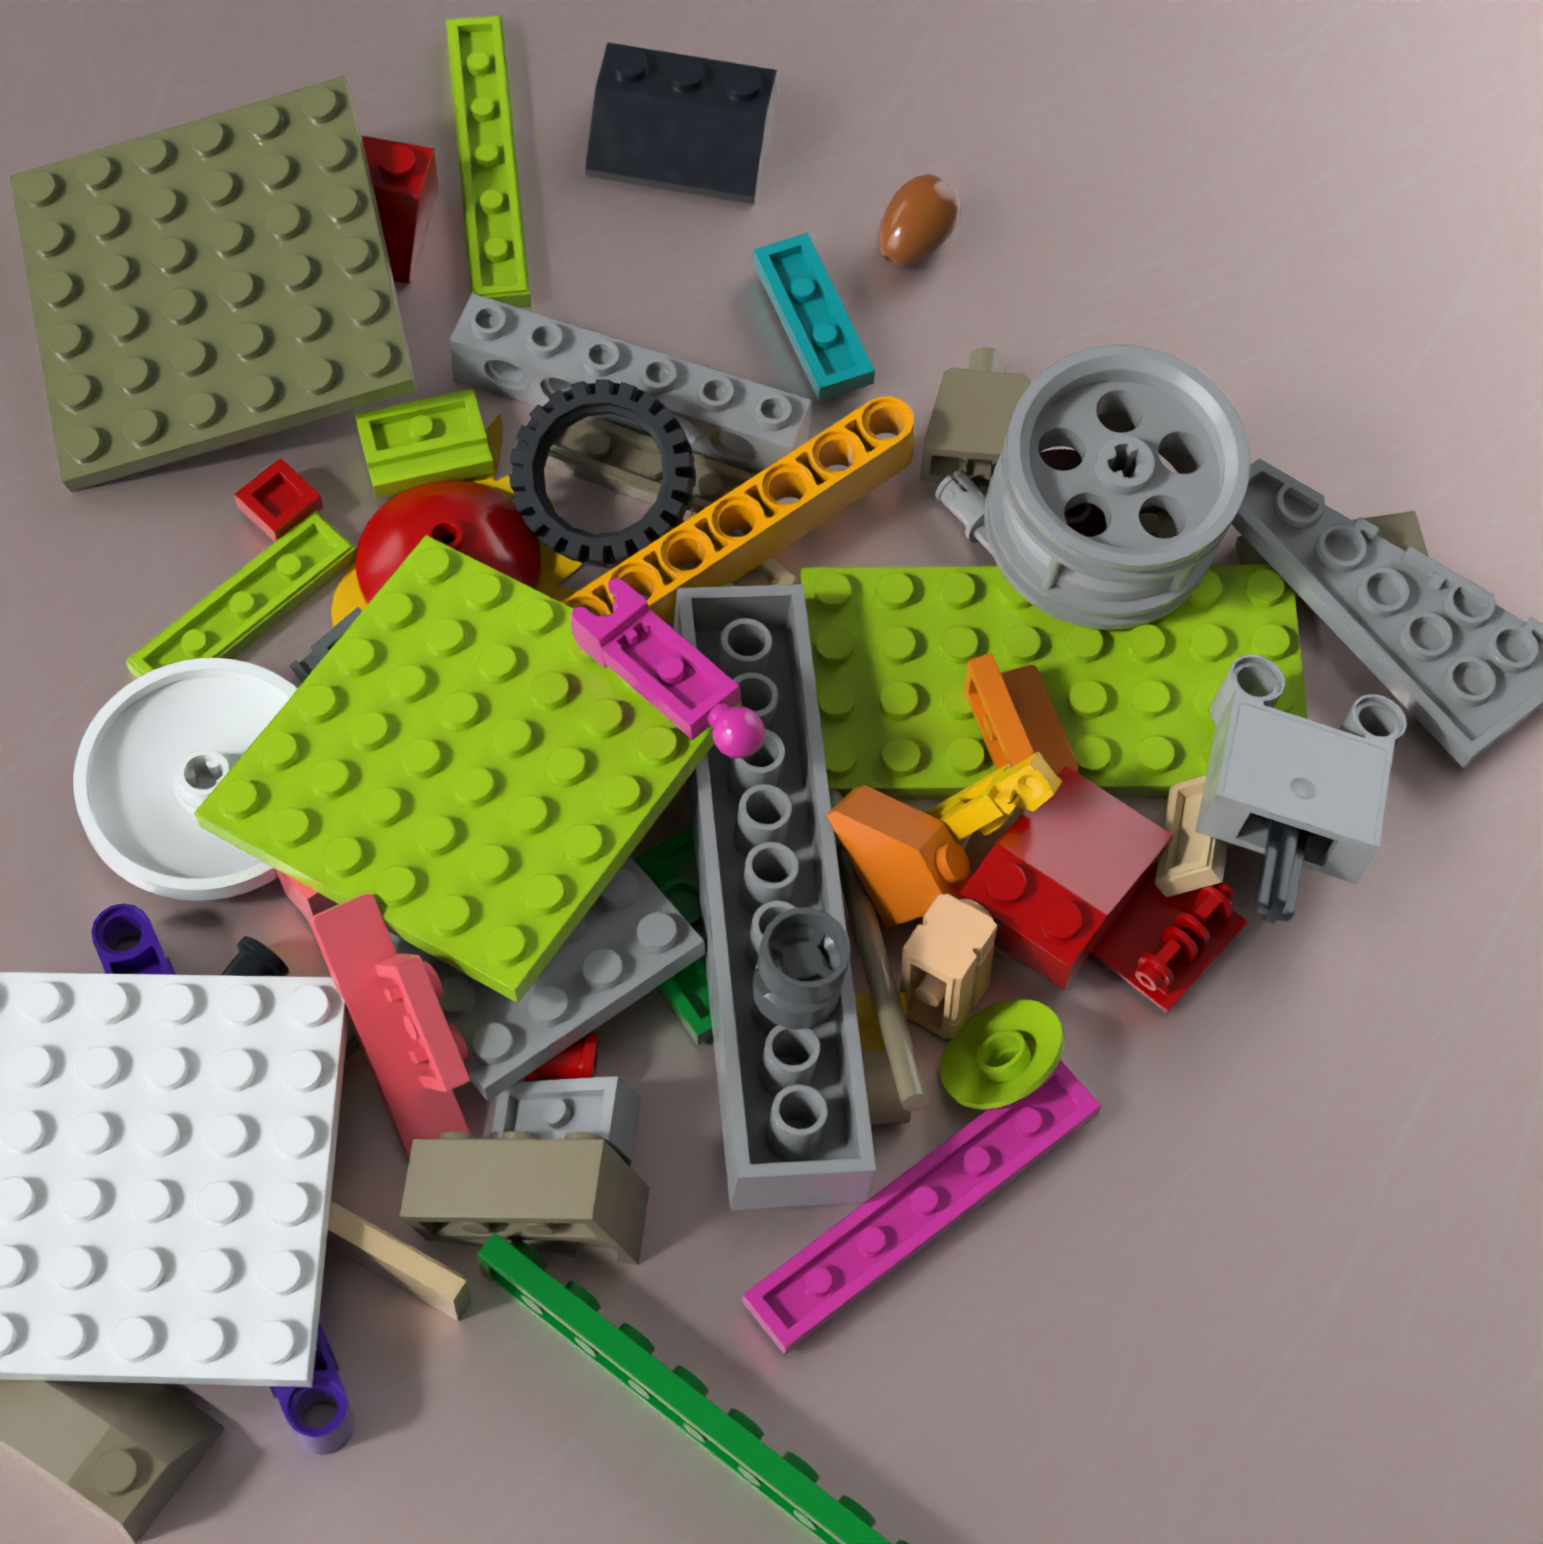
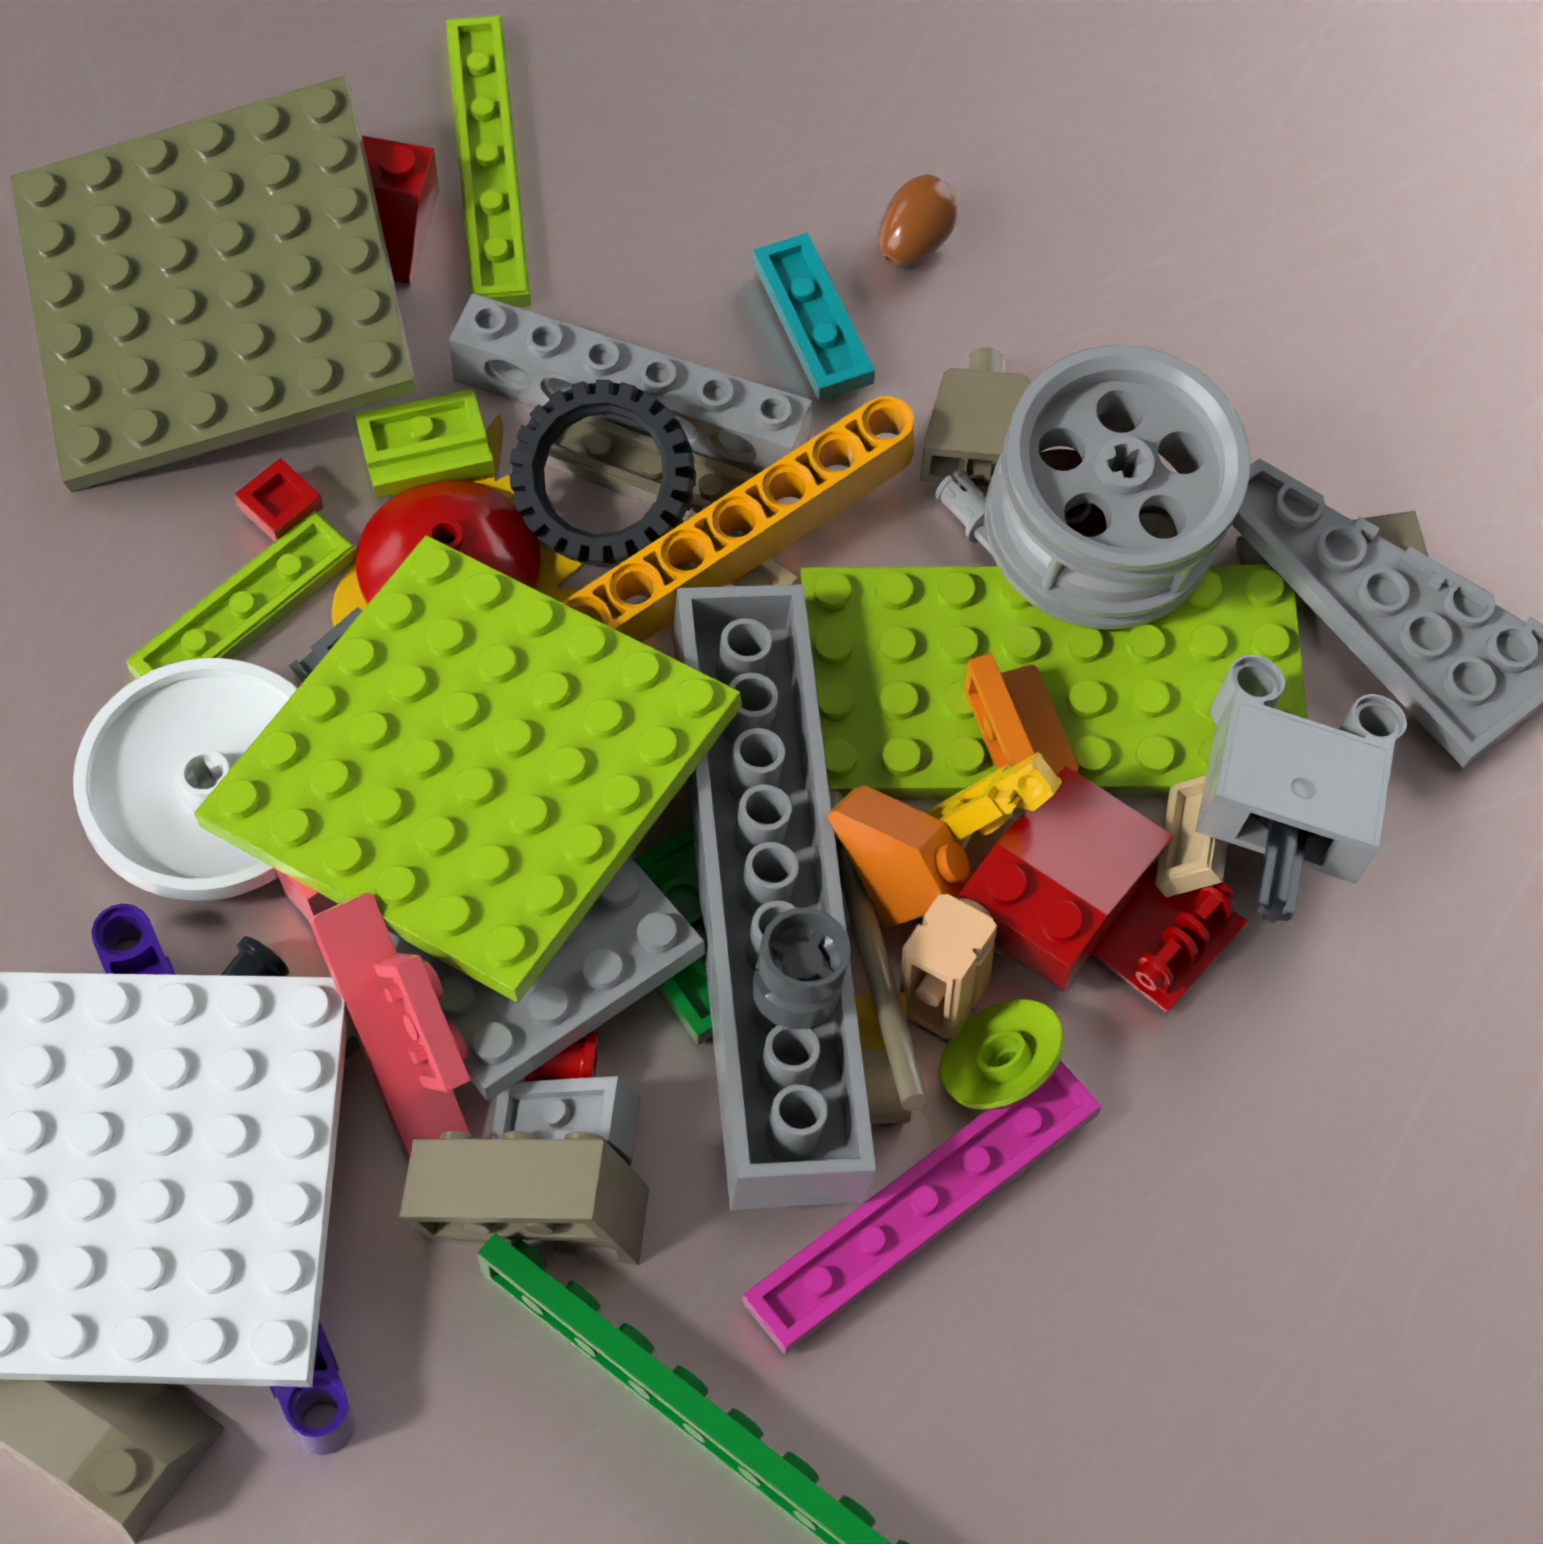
(397, 1262): tan tile -> none
(668, 671): dark pink plate -> none
(681, 122): black slope -> none

